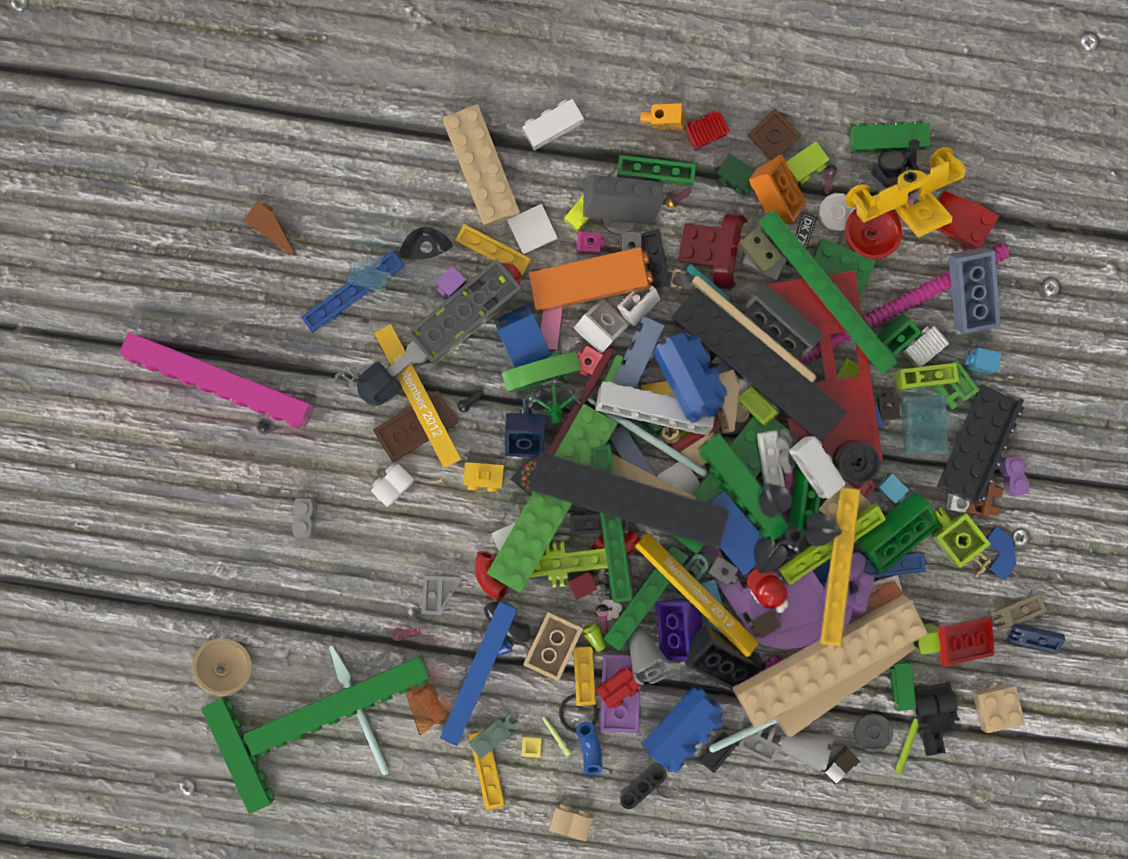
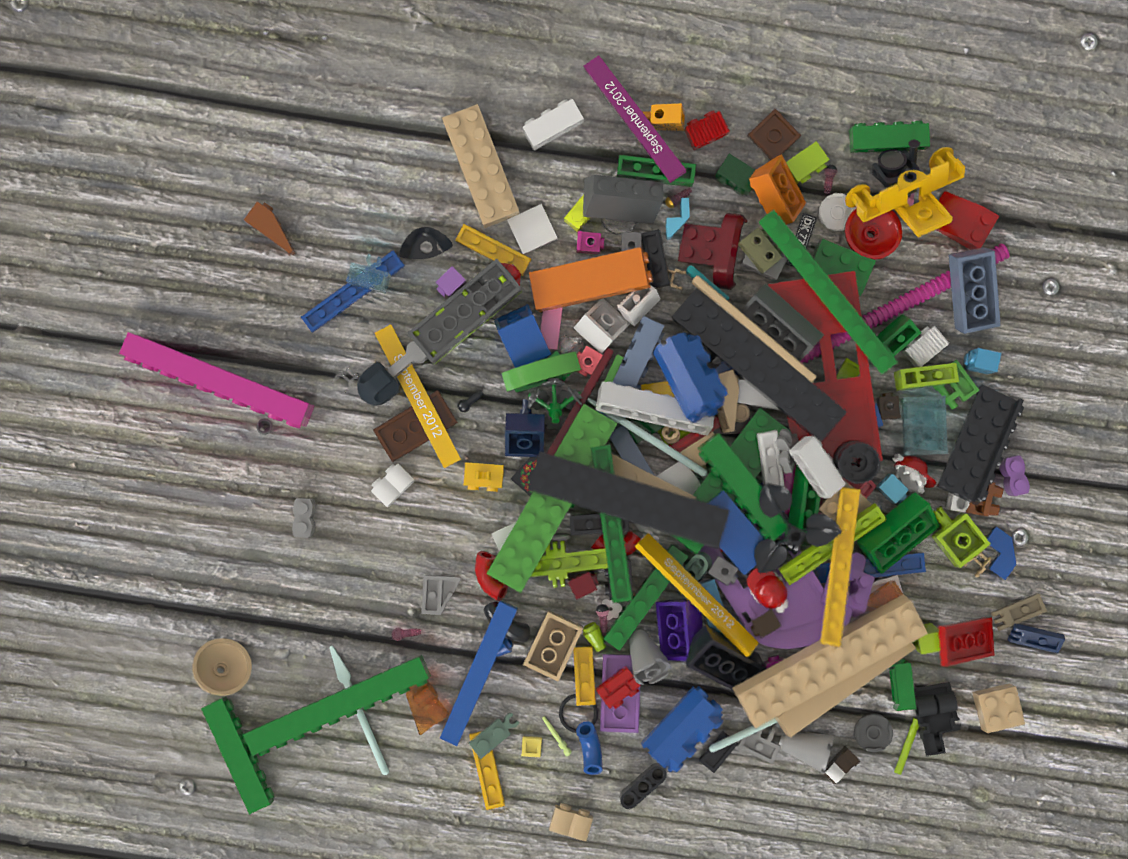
(635, 119): none -> magenta tile
(674, 224): none -> medium azure slope
(757, 406): lime tile -> none
(913, 473): none -> hair

